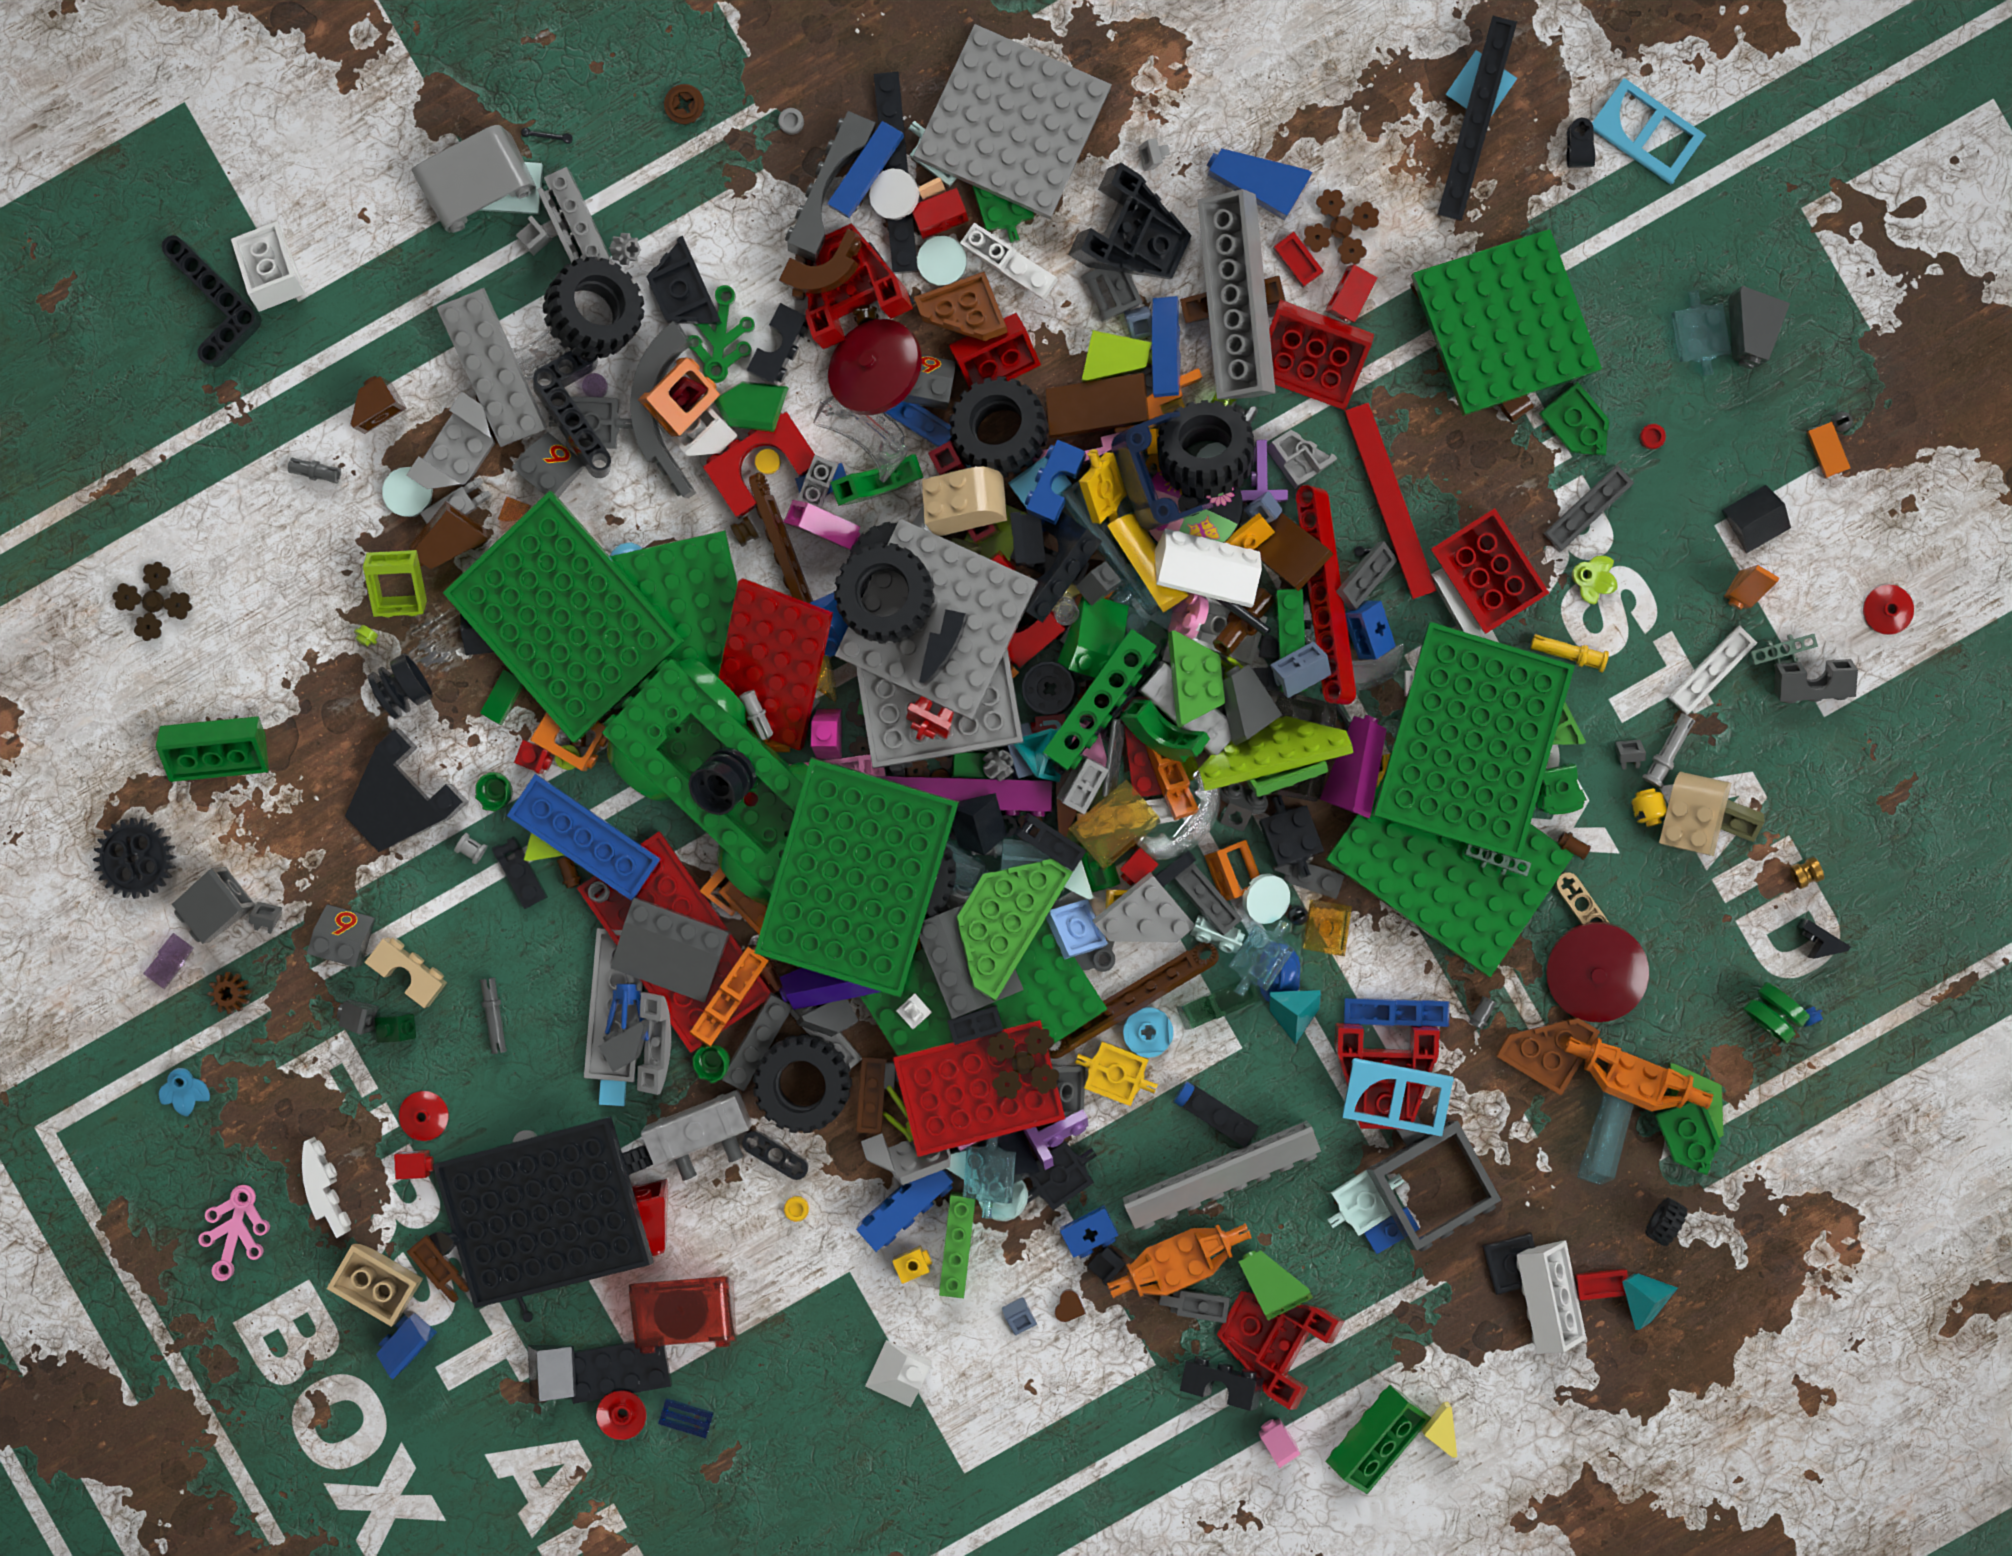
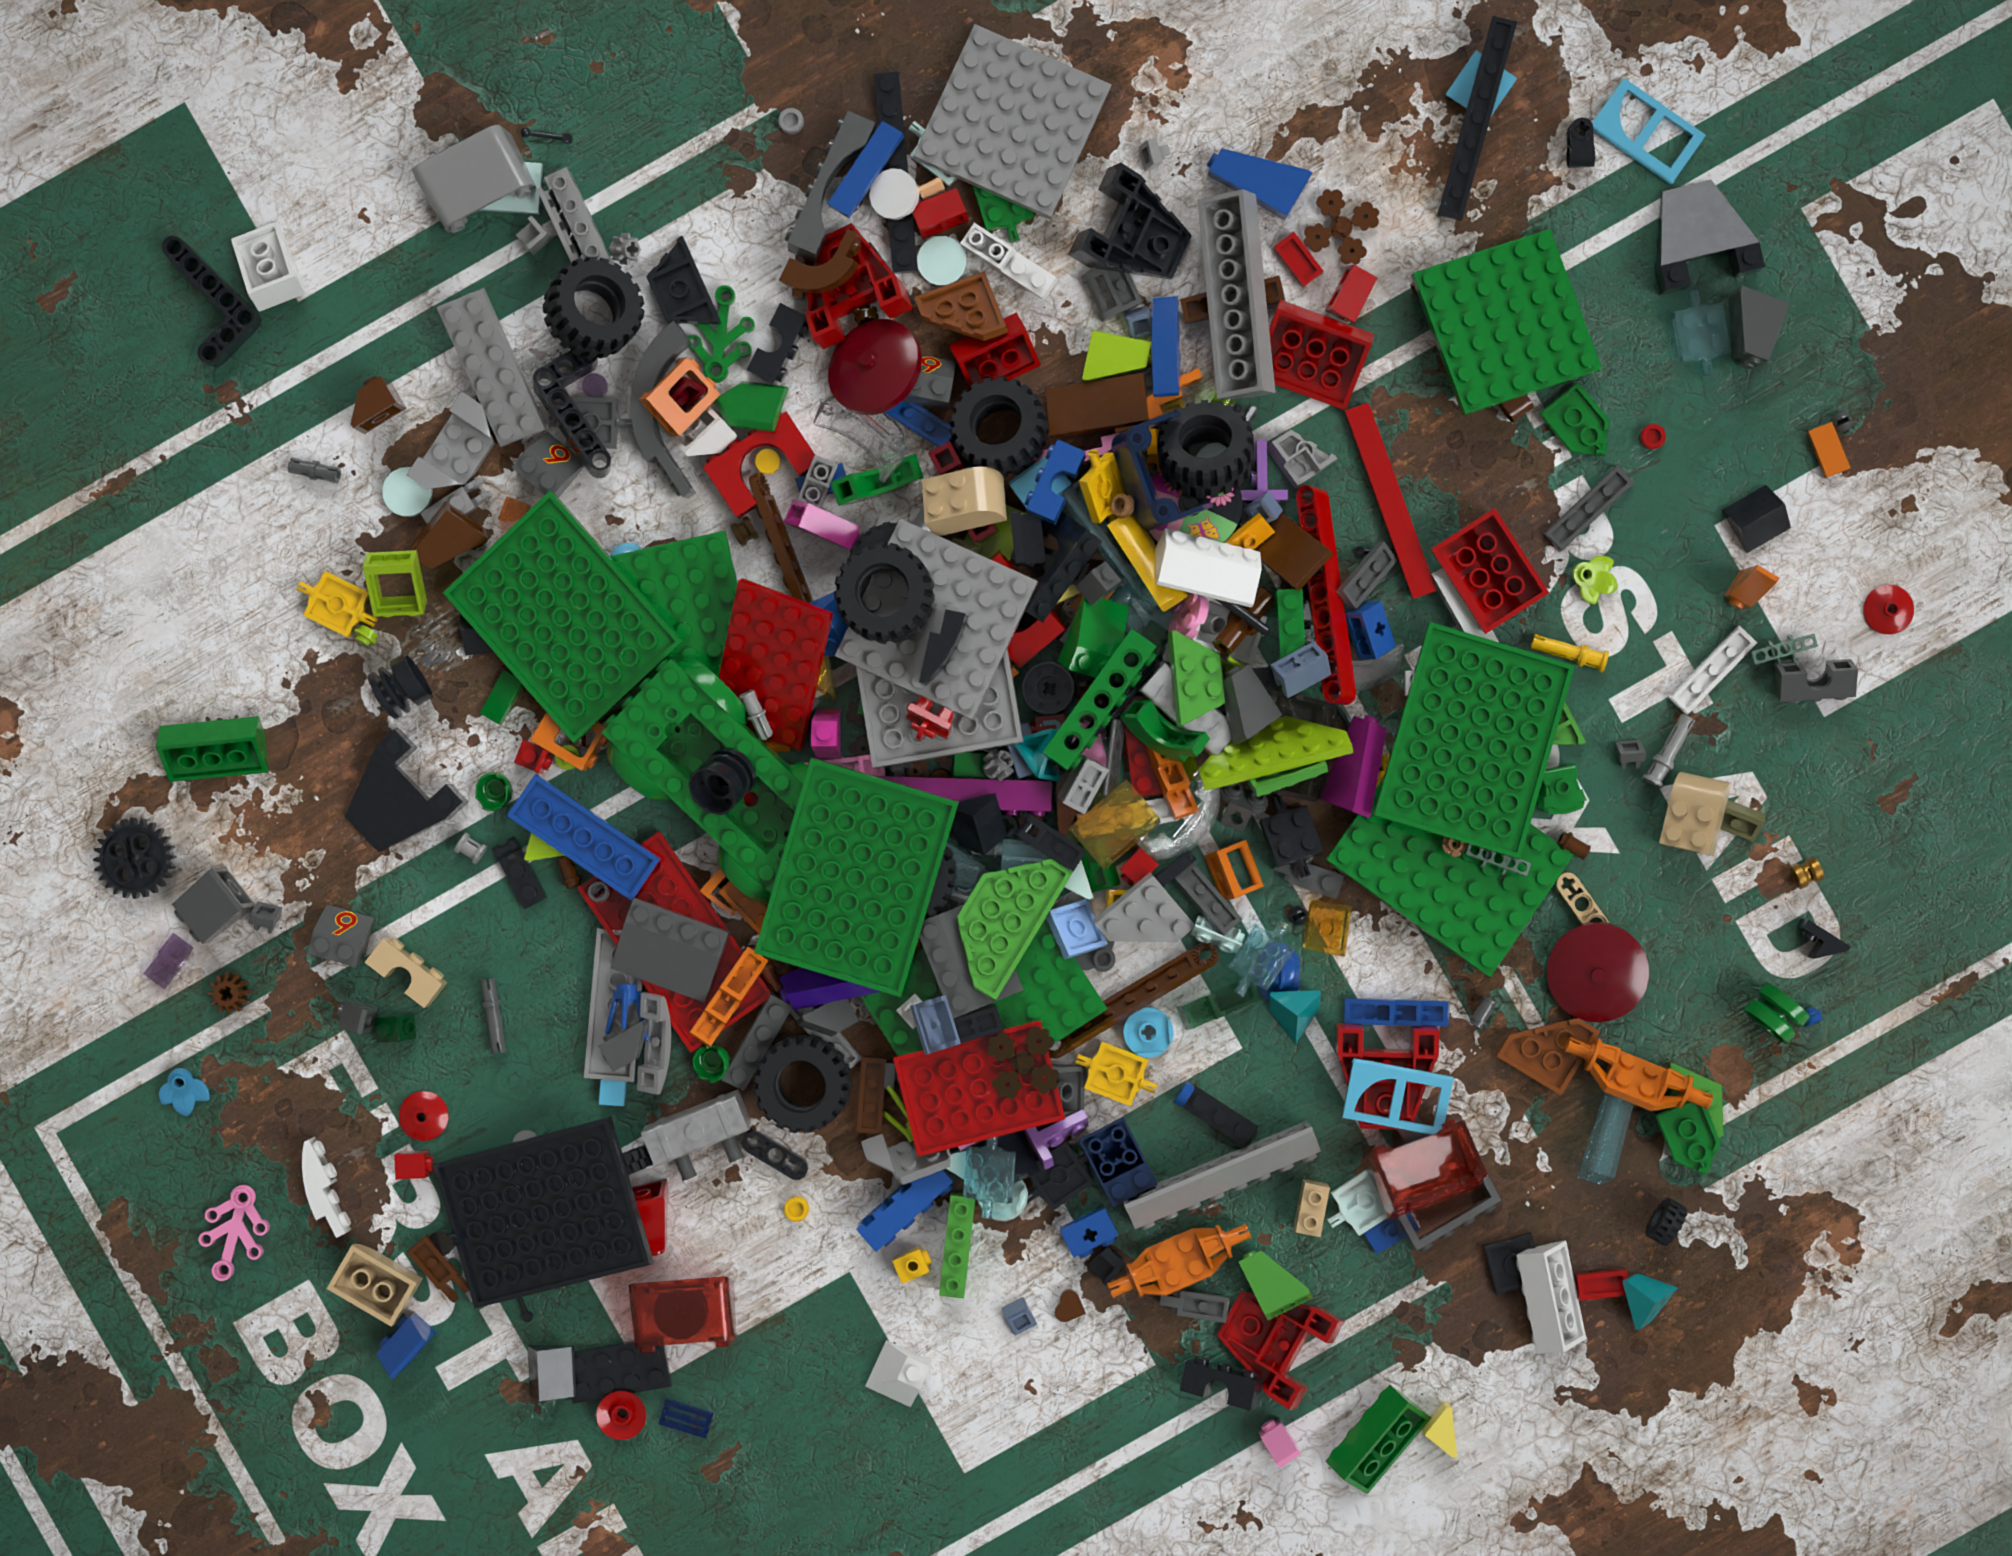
(152, 601): dark brown plant -> none
(336, 604): none -> yellow plate
(687, 93): reddish brown gear -> none
(935, 1024): none -> sand blue hinge
(1066, 610): clear wheel -> none
(1118, 1161): none -> dark blue slope
(1122, 505): none -> medium nougat plate
(1266, 898): light aqua tile -> none
(1269, 648): black tile -> none
(1311, 1207): none -> tan brick
(1427, 1170): none -> clear red windscreen
(1449, 849): none -> medium nougat plate
(1649, 807): yellow head -> none
(1700, 224): none -> wedge

